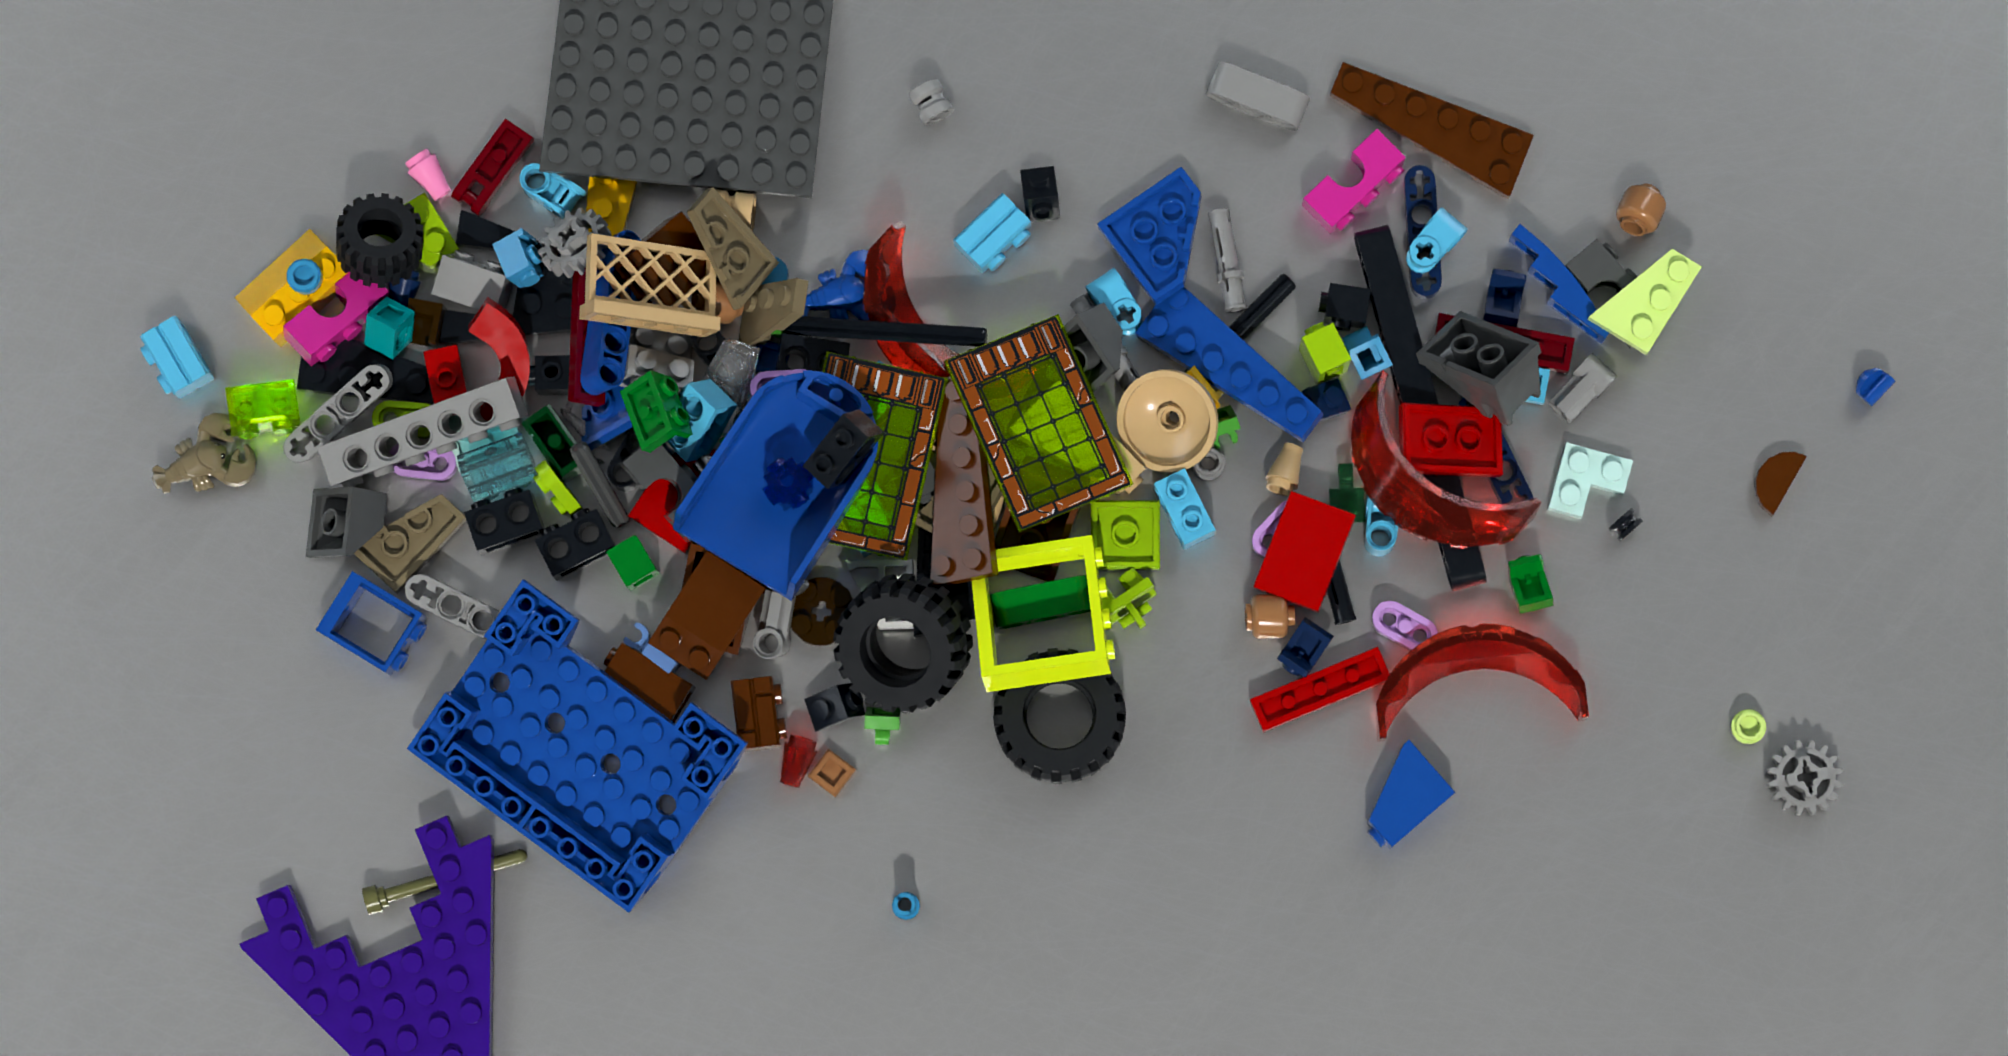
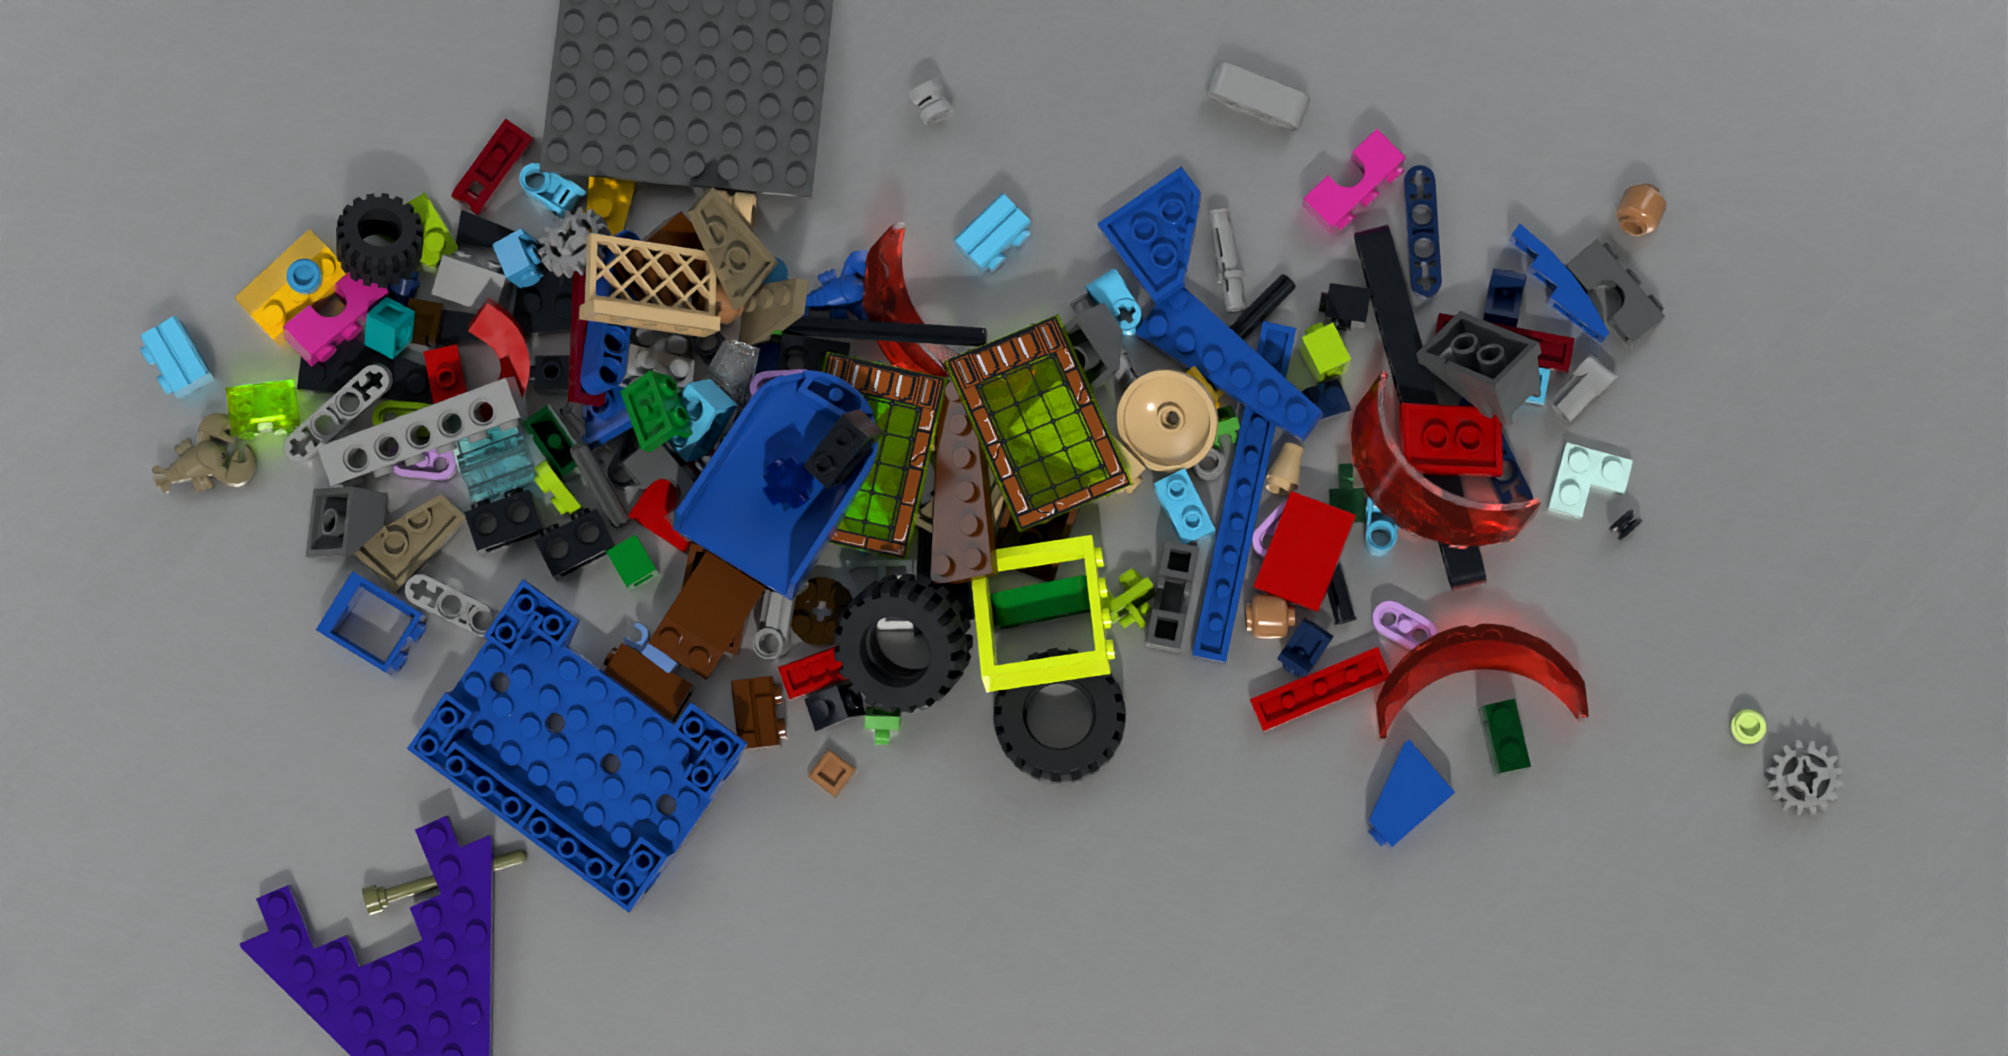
(428, 174): bright pink cone -> none
(797, 758): clear red cone -> none
(811, 674): none -> red plate
(906, 915): dark azure pin -> none
(1040, 194): black bracket -> none
(1127, 533): lime plate -> none
(1172, 596): none -> dark grey arch
(1240, 510): none -> blue plate
(1367, 352): dark azure brick -> none
(1437, 238): medium azure piece -> none
(1460, 137): reddish brown wing -> none
(1504, 737): none -> dark green brick
(1529, 583): green bracket -> none
(1647, 303): yellowish green wing -> none
(1775, 479): reddish brown tile -> none
(1873, 384): blue plate -> none

